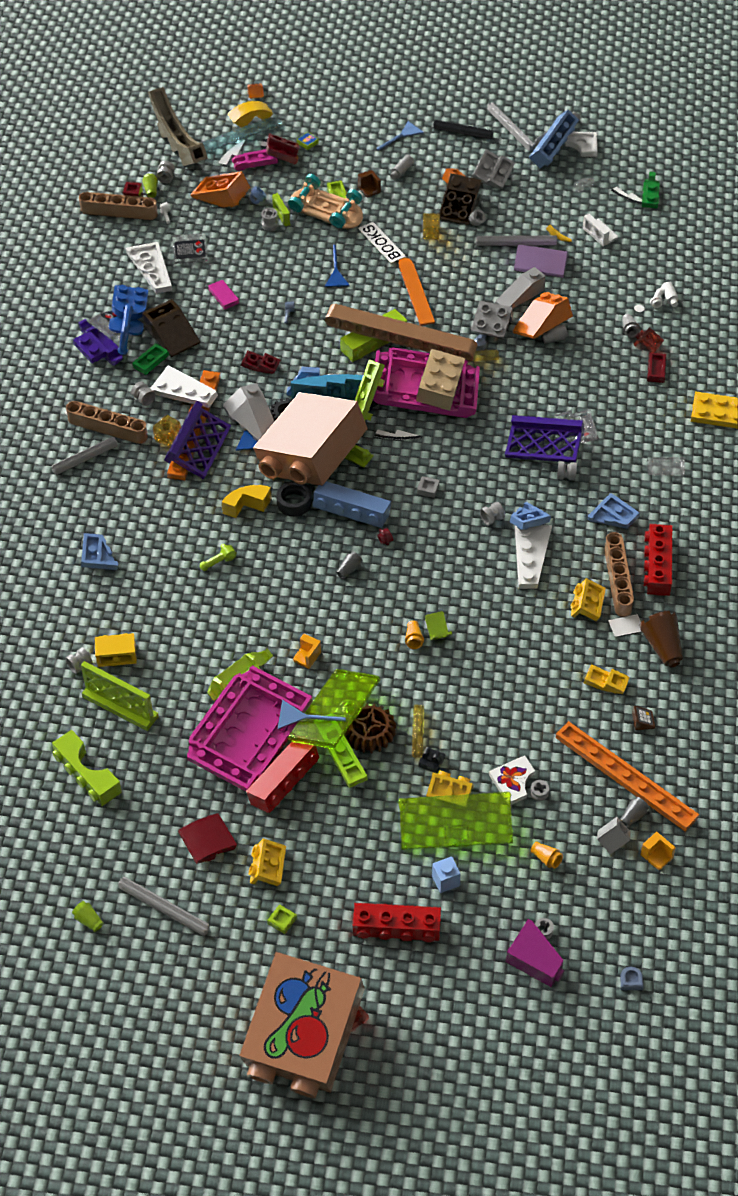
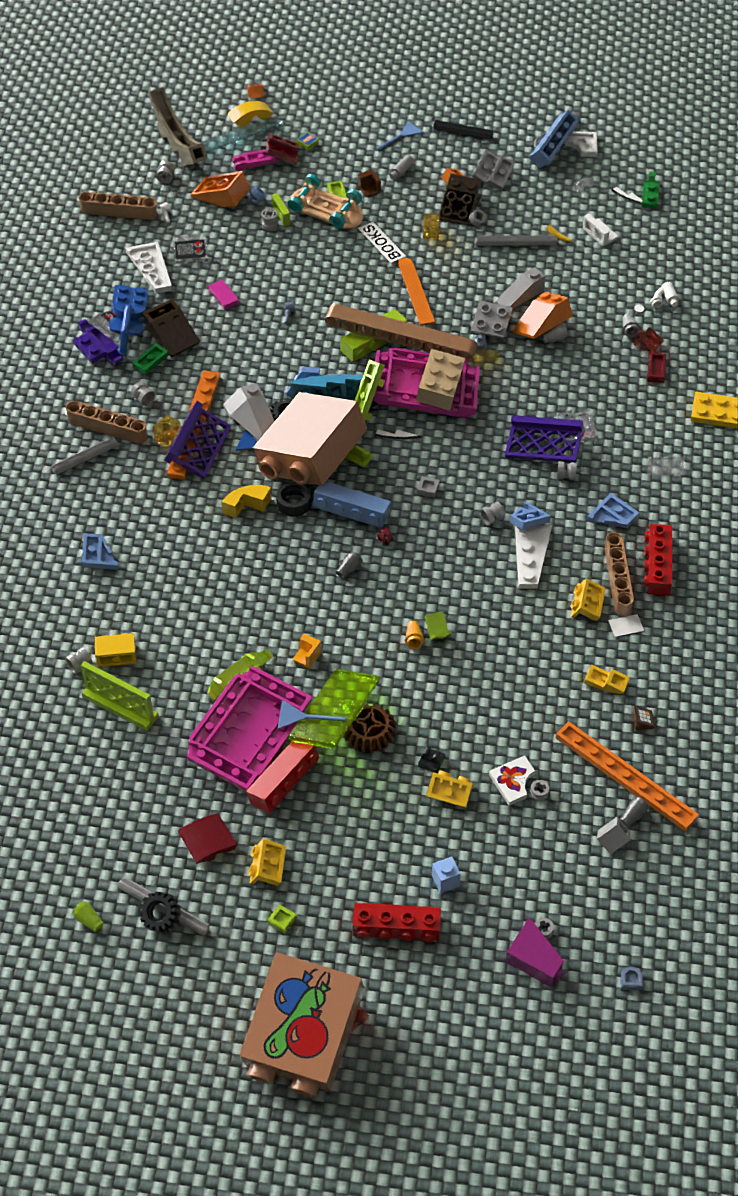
(101, 784): lime arch -> none
(133, 189): dark red panel -> none
(147, 911): none -> black tyre
(150, 184): lime cone -> none
(181, 387): white wing -> none
(227, 552): lime piece -> none
(233, 151): white sticker -> none
(258, 363): dark red slope -> none
(336, 278): blue piece -> none
(343, 756): lime hinge -> none
(418, 728): clear yellow axle -> none
(455, 820): clear neon green door -> none
(511, 127): light grey axle -> none
(547, 261): lavender slope -> none
(548, 855): light orange cone -> none
(657, 851): light orange panel -> none
(664, 637): reddish brown cone -> none

